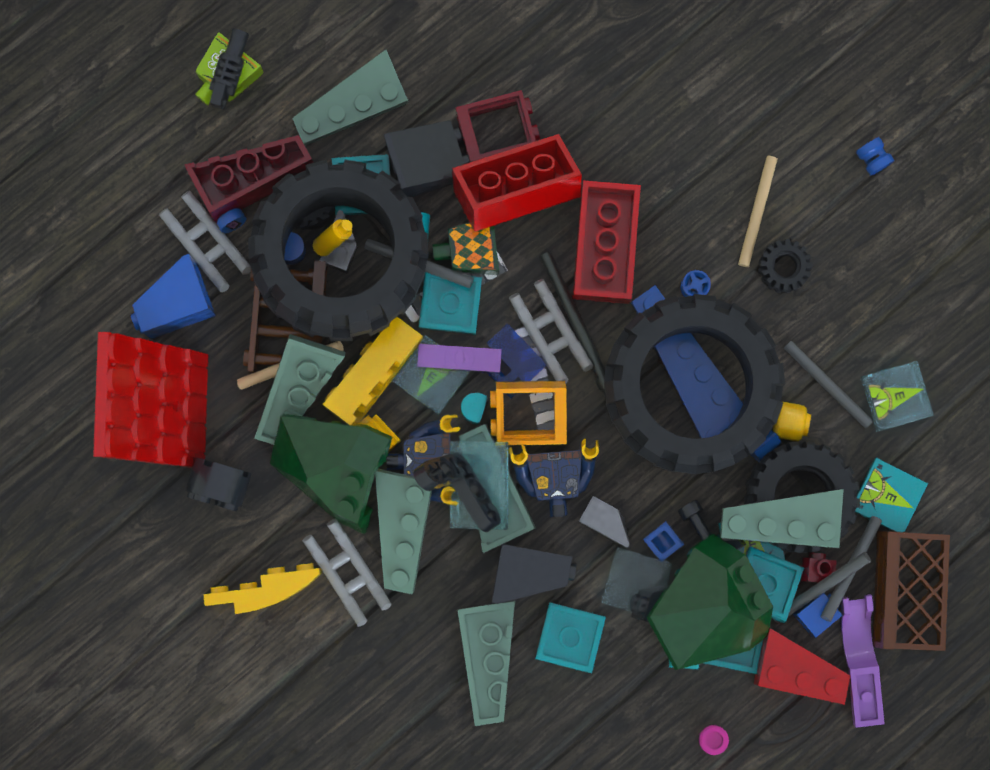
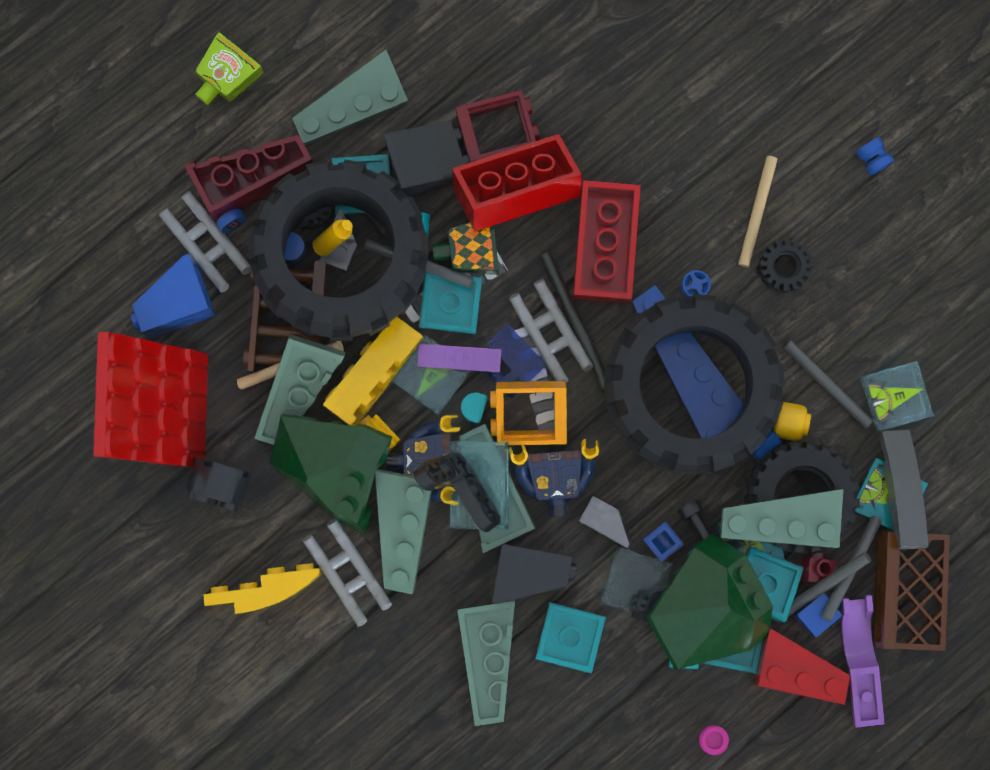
(228, 69): black hinge -> none
(905, 490): none -> dark grey slope

